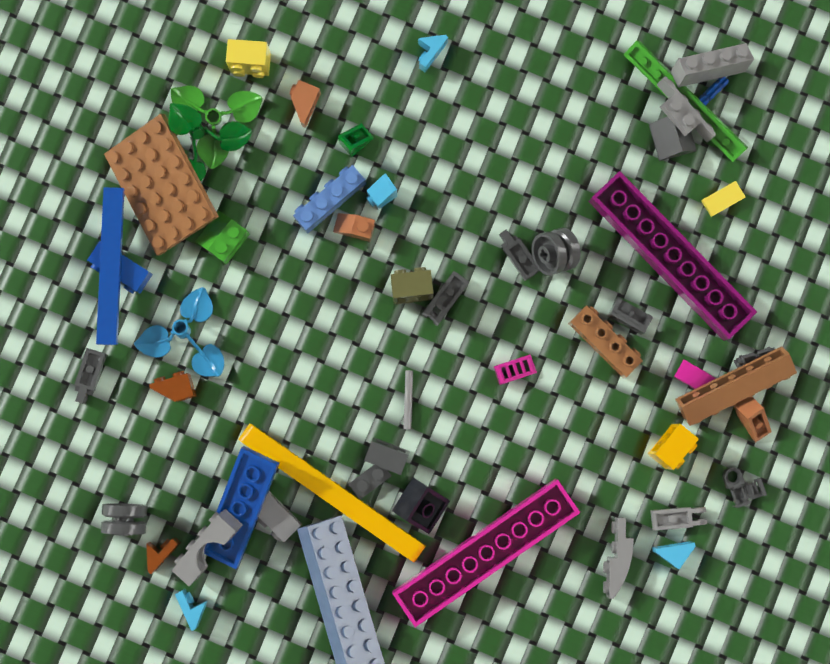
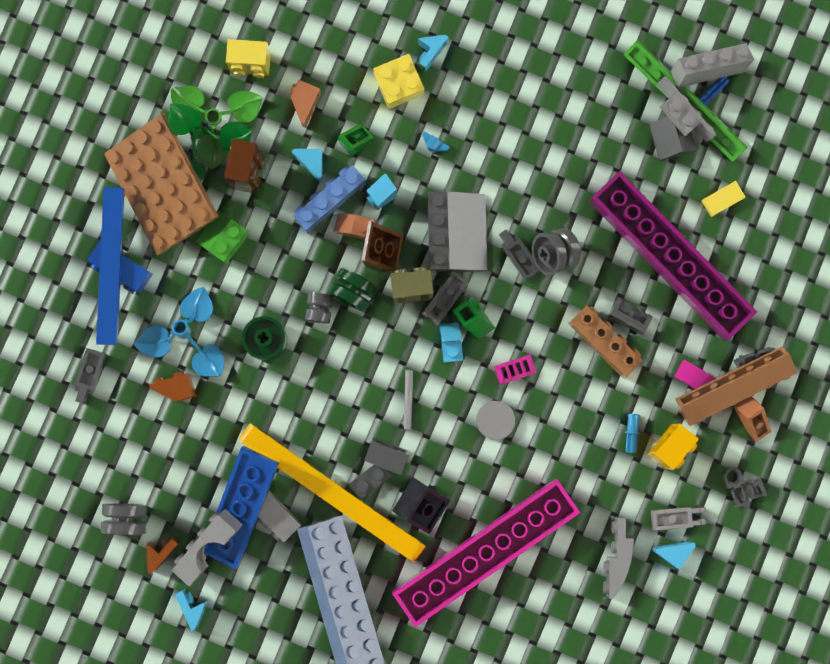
(244, 166): none -> reddish brown brick
(256, 330): none -> dark green wheel
(312, 160): none -> medium azure slope
(319, 307): none -> dark grey wheel
(354, 287): none -> dark green wheel
(381, 248): none -> reddish brown slope
(398, 81): none -> light yellow brick
(433, 143): none -> dark azure piece
(451, 342): none -> medium azure slope
(457, 232): none -> slope
(474, 318): none -> green slope
(495, 420): none -> light grey tile
(632, 433): none -> dark azure axle

